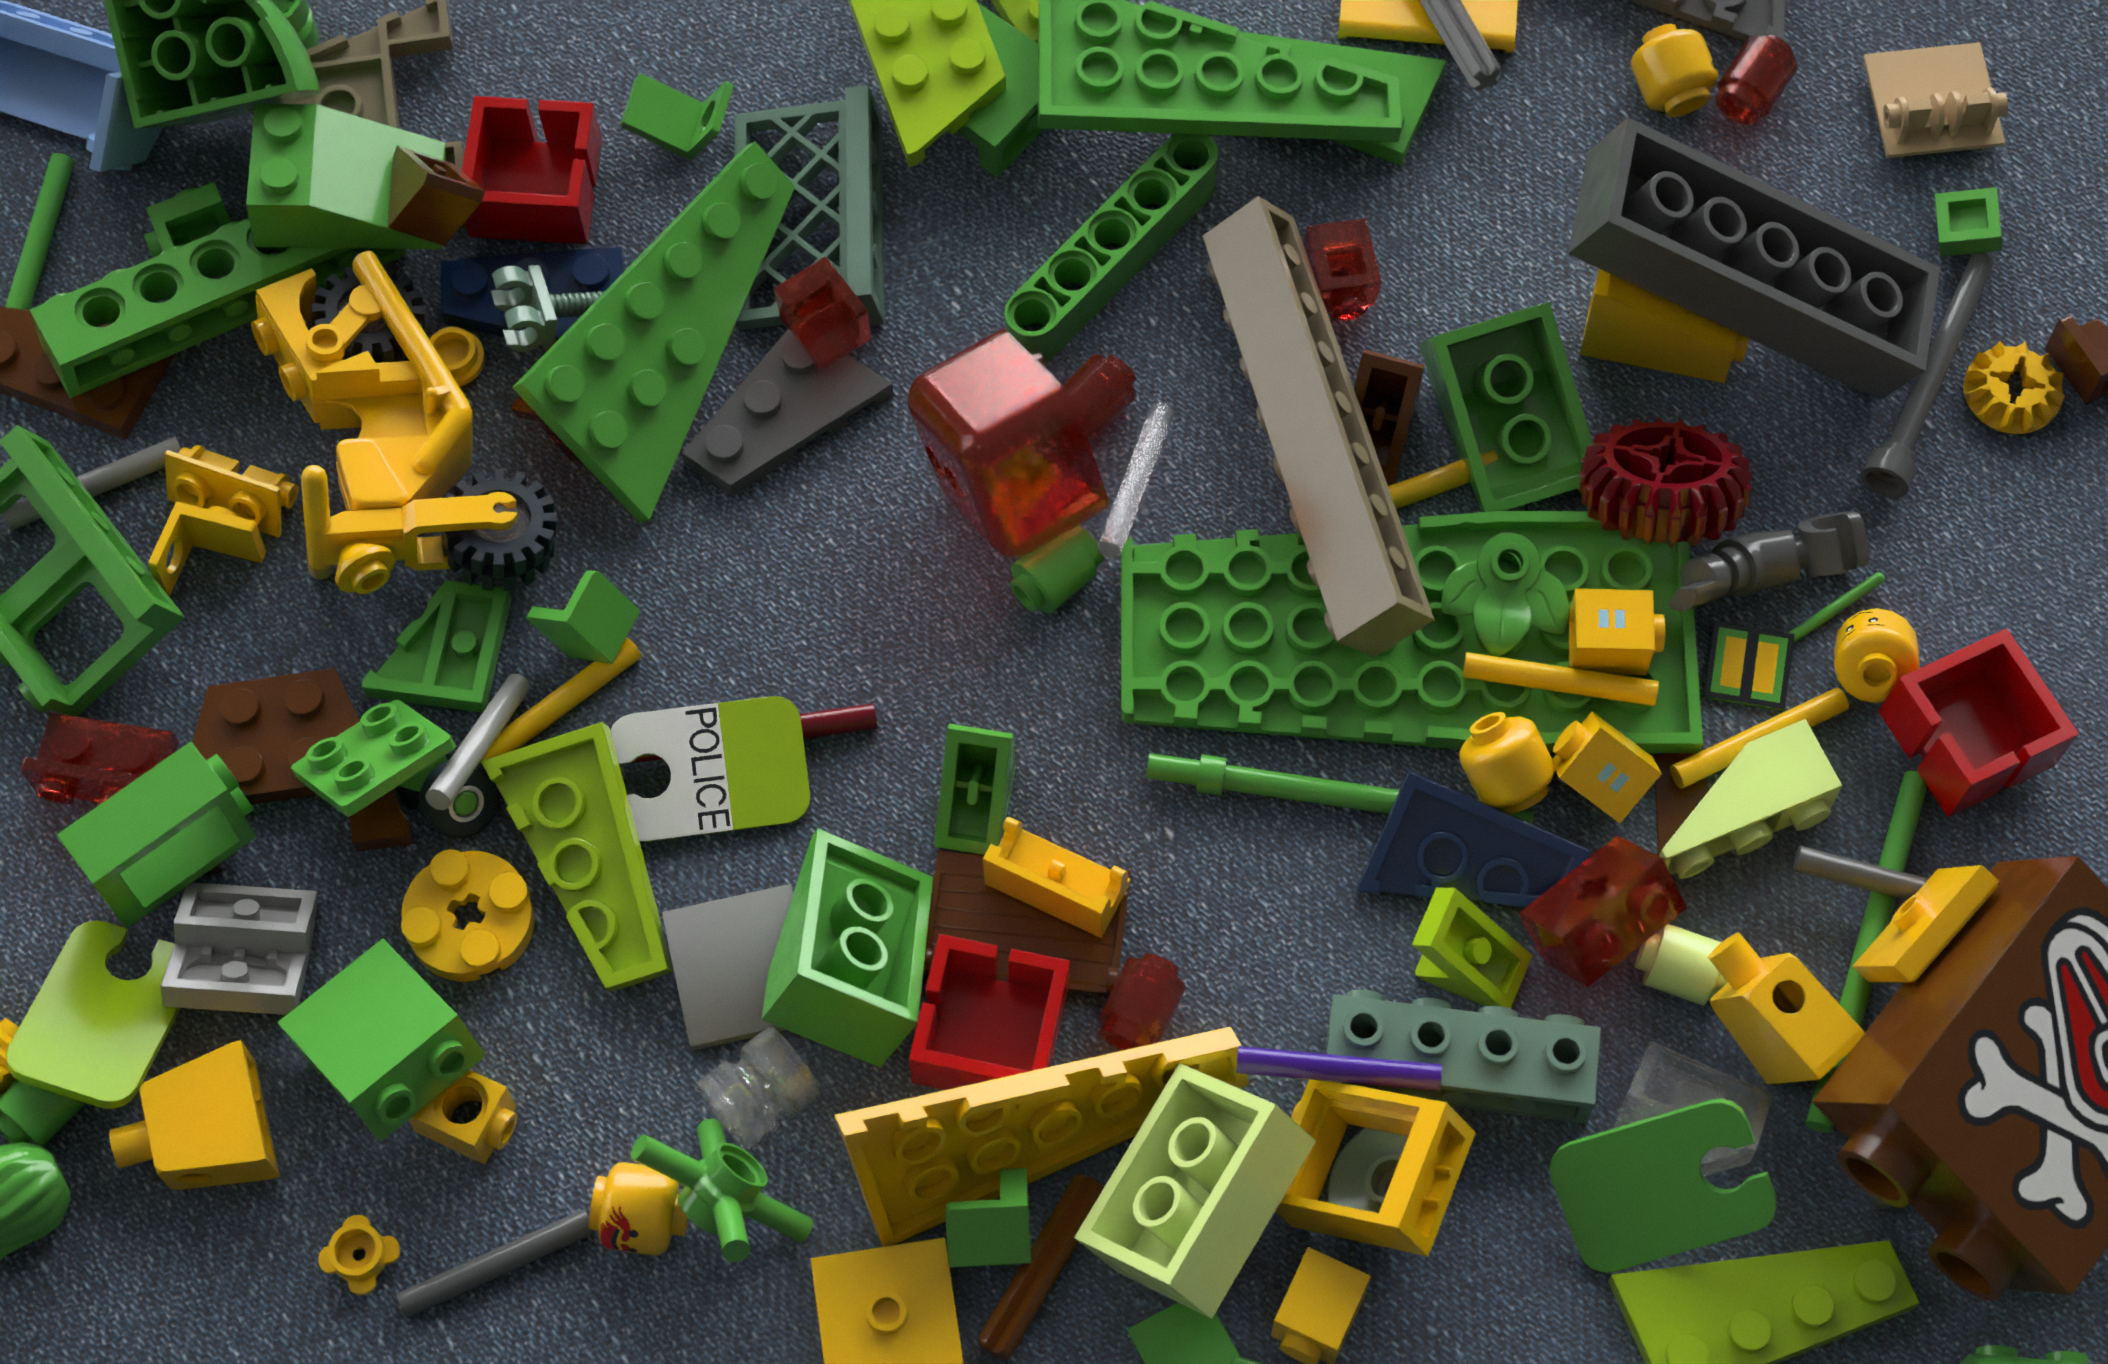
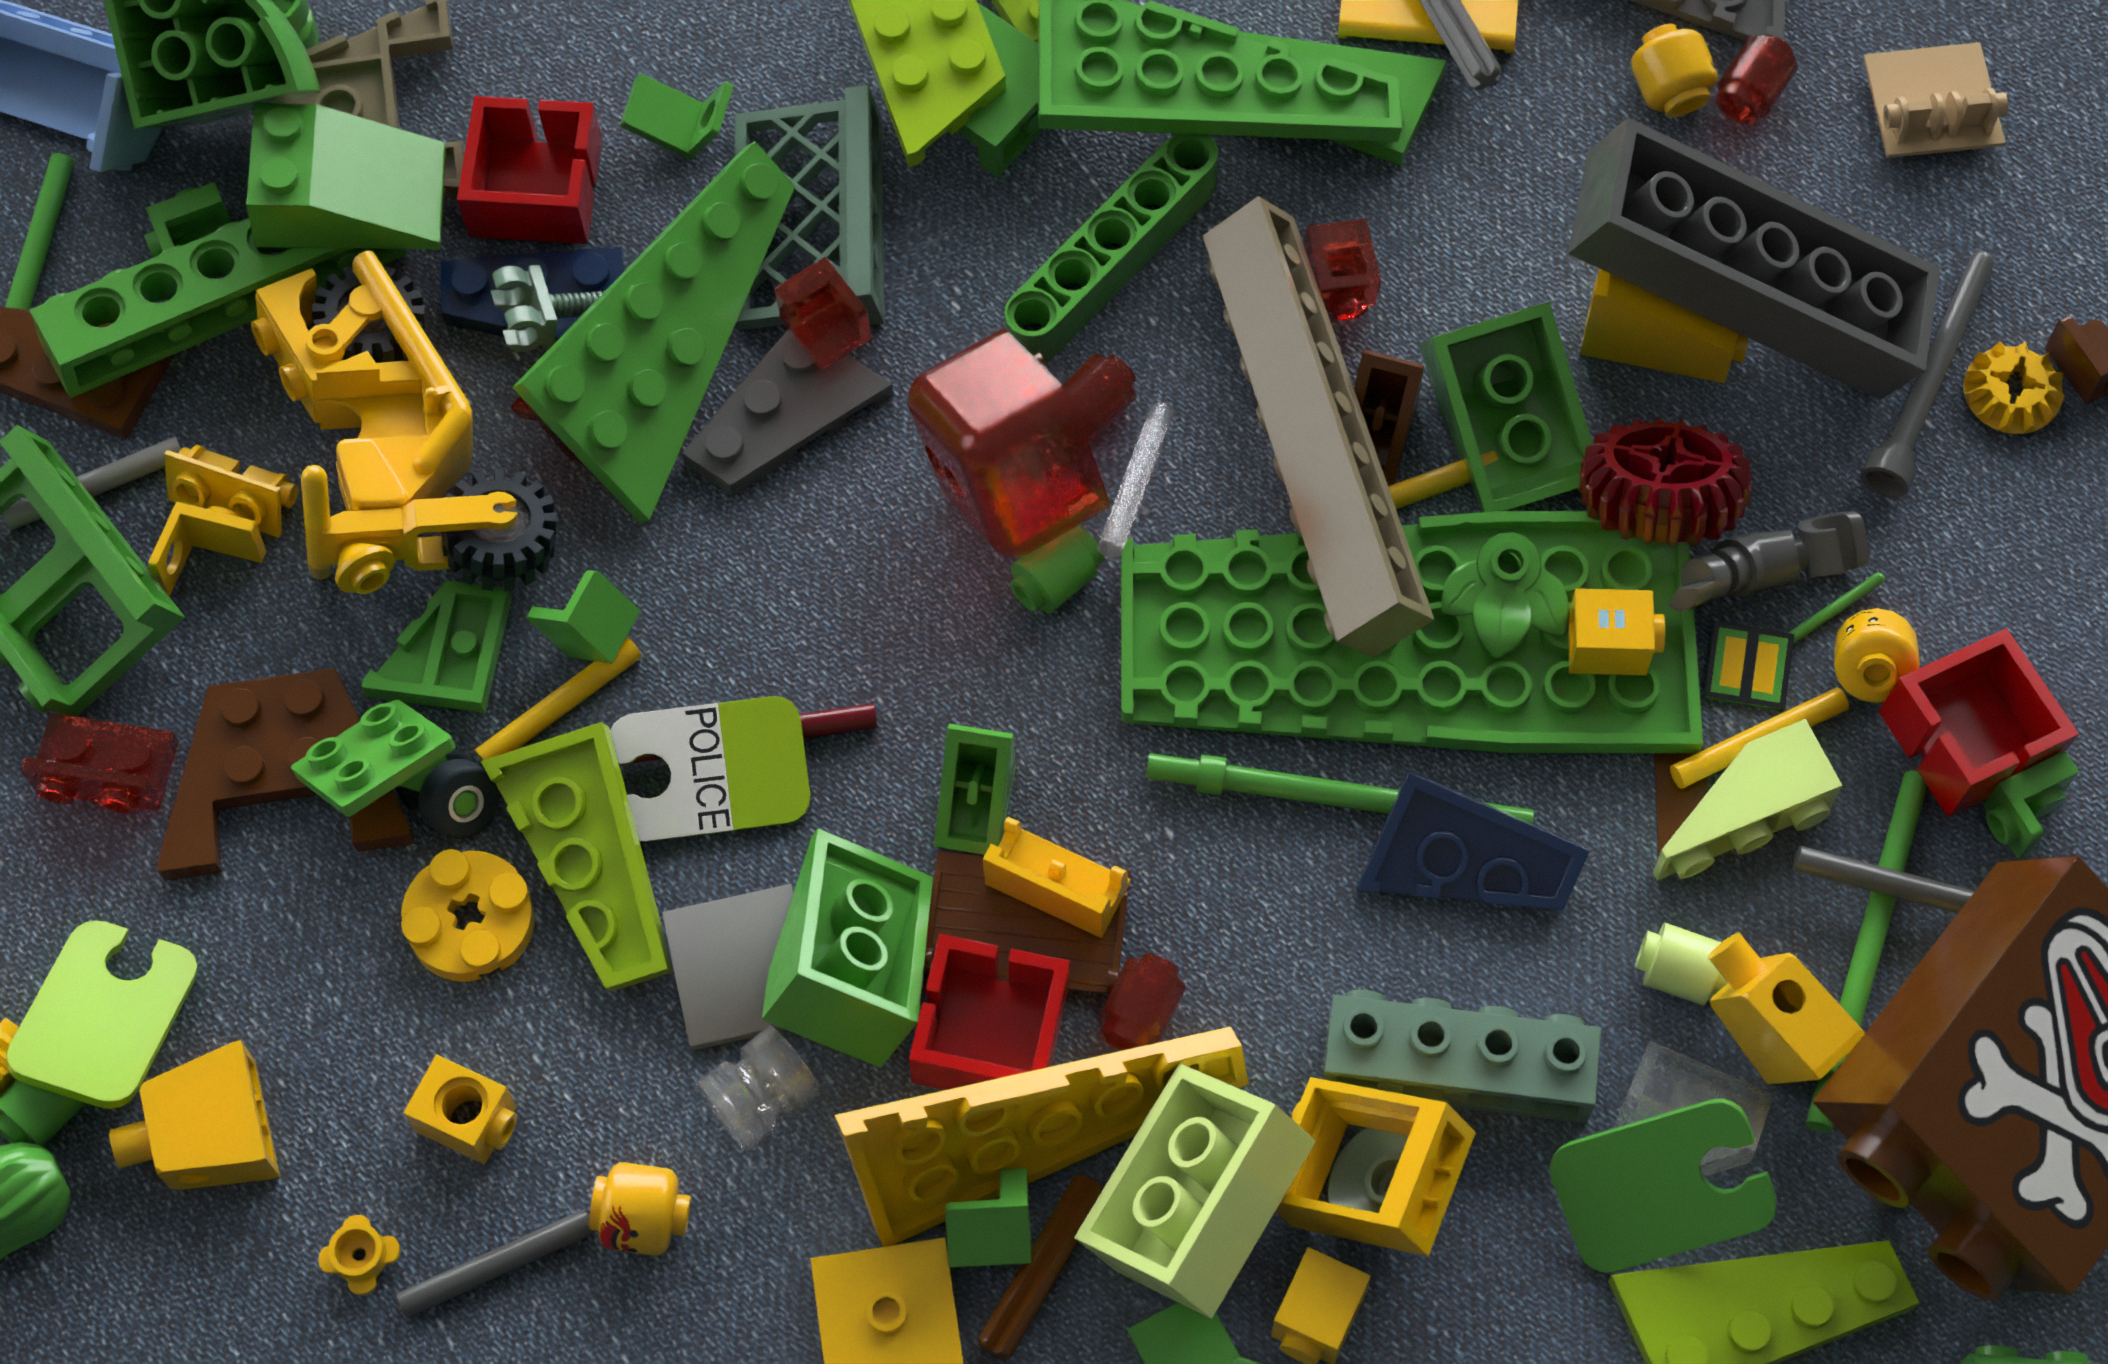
(160, 832): bright green window -> none
(240, 948): light grey slope -> none
(382, 1039): bright green panel -> none
(429, 196): reddish brown slope -> none
(460, 353): yellow plate -> none
(477, 742): light grey bar -> none
(722, 1189): bright green bar -> none
(1339, 1068): dark purple bar -> none
(1468, 951): lime slope -> none
(1507, 762): yellow head -> none
(1560, 679): yellow bar -> none
(1603, 910): clear red brick -> none
(1604, 766): yellow brick -> none
(1926, 924): yellow plate -> none
(1968, 222): bright green plate -> none
(2026, 796): none -> bright green bracket

